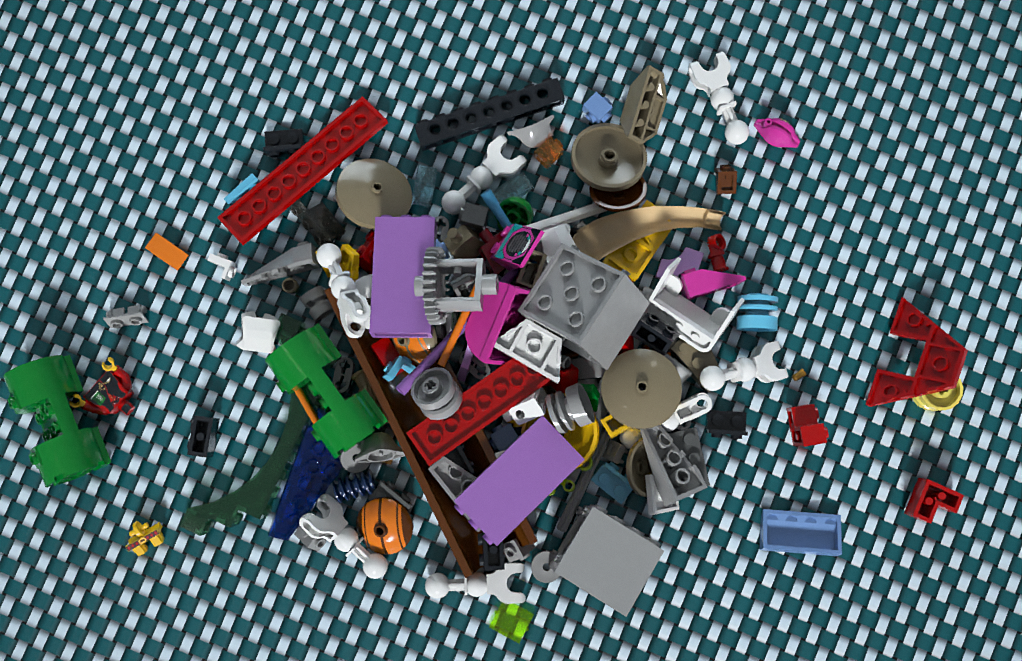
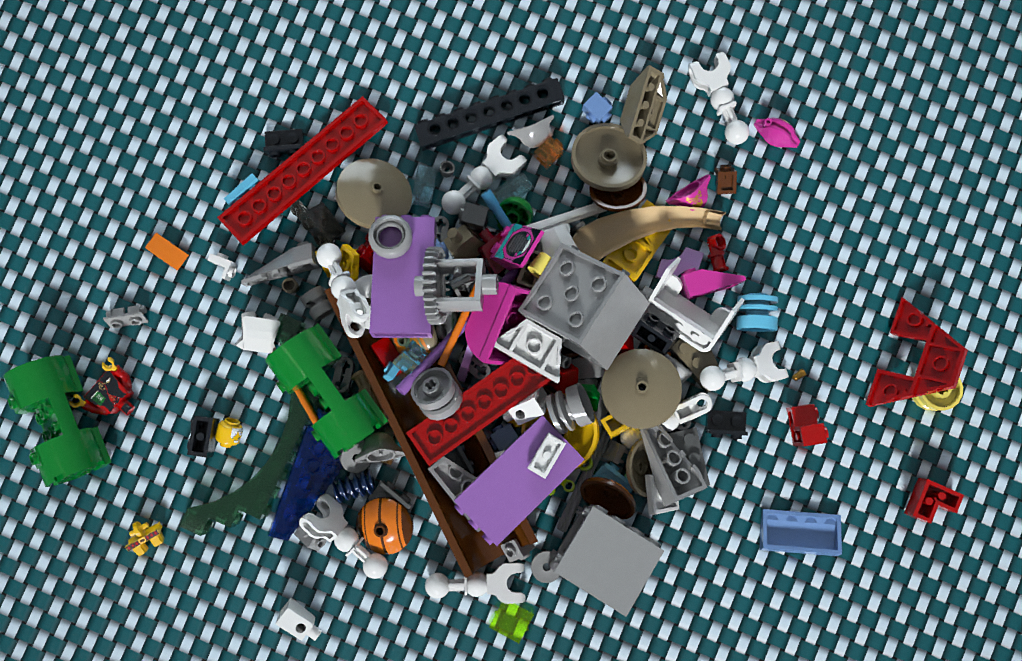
(229, 432): none -> yellow head
(292, 615): none -> white torso
(390, 221): none -> light grey wheel
(410, 357): none -> clear light blue brick
(443, 166): none -> dark grey hinge
(492, 555): black brick -> none
(539, 264): none -> light yellow piece
(546, 455): none -> white plate
(609, 496): none -> reddish brown dish
(692, 195): none -> dark pink hat

